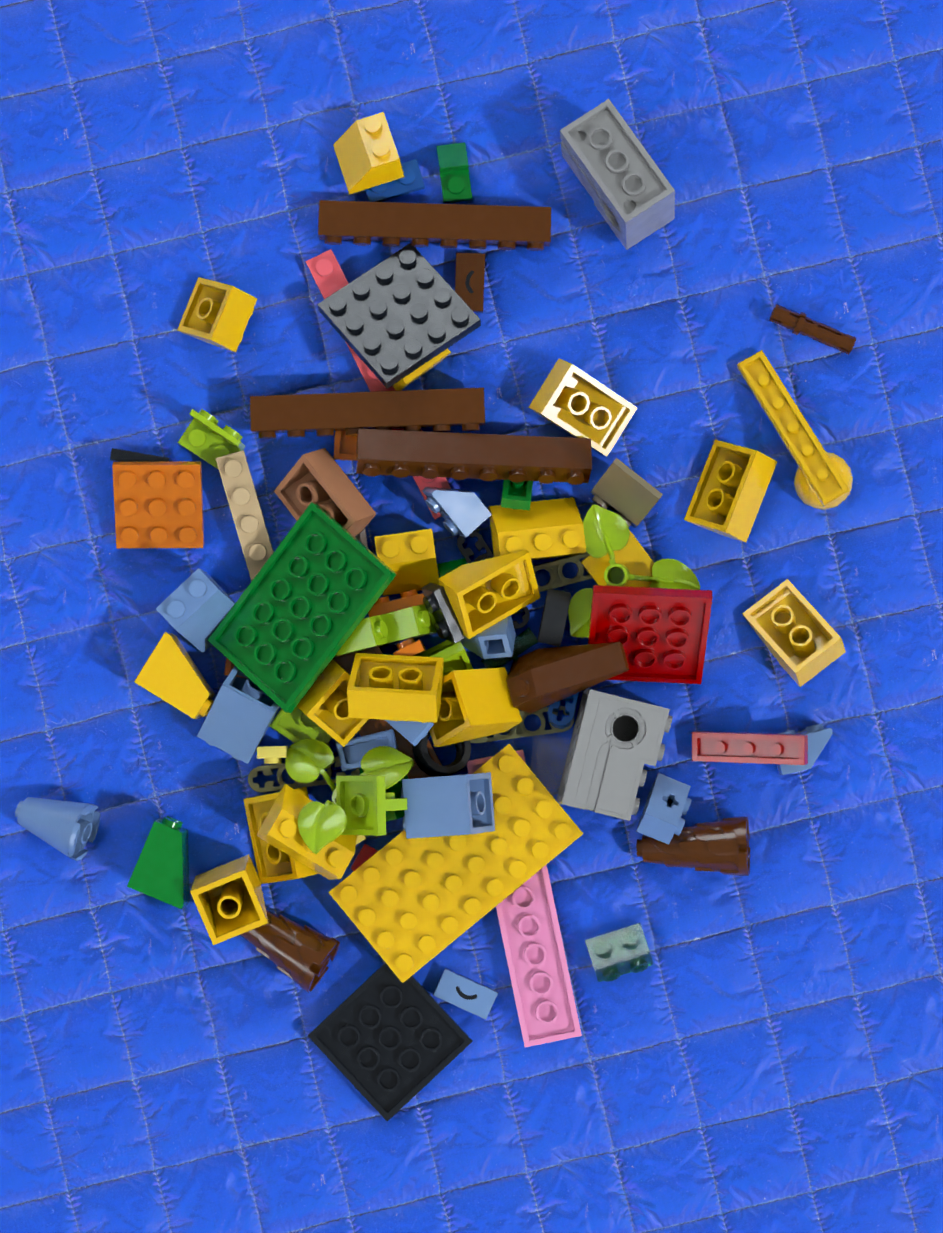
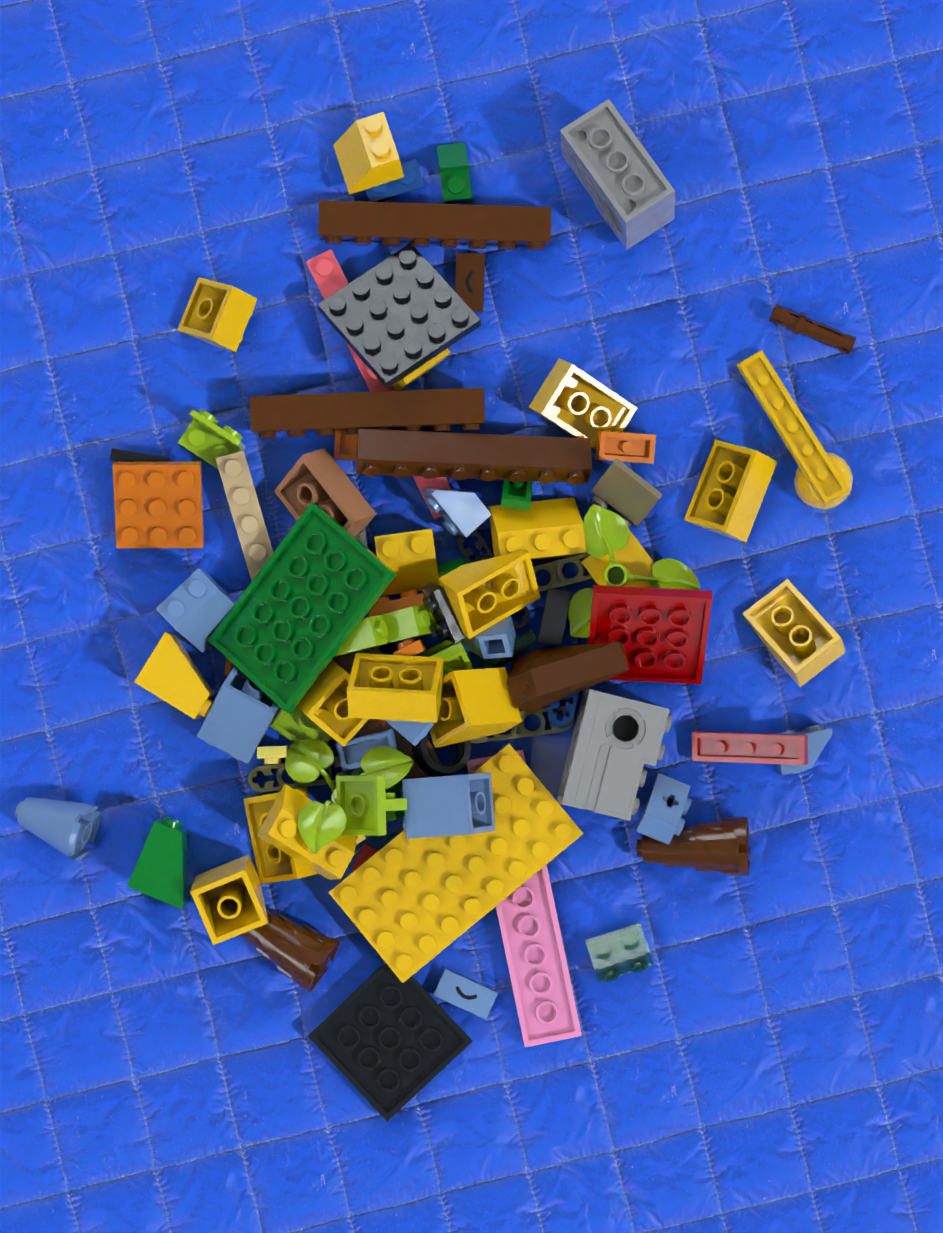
(625, 446): none -> orange plate

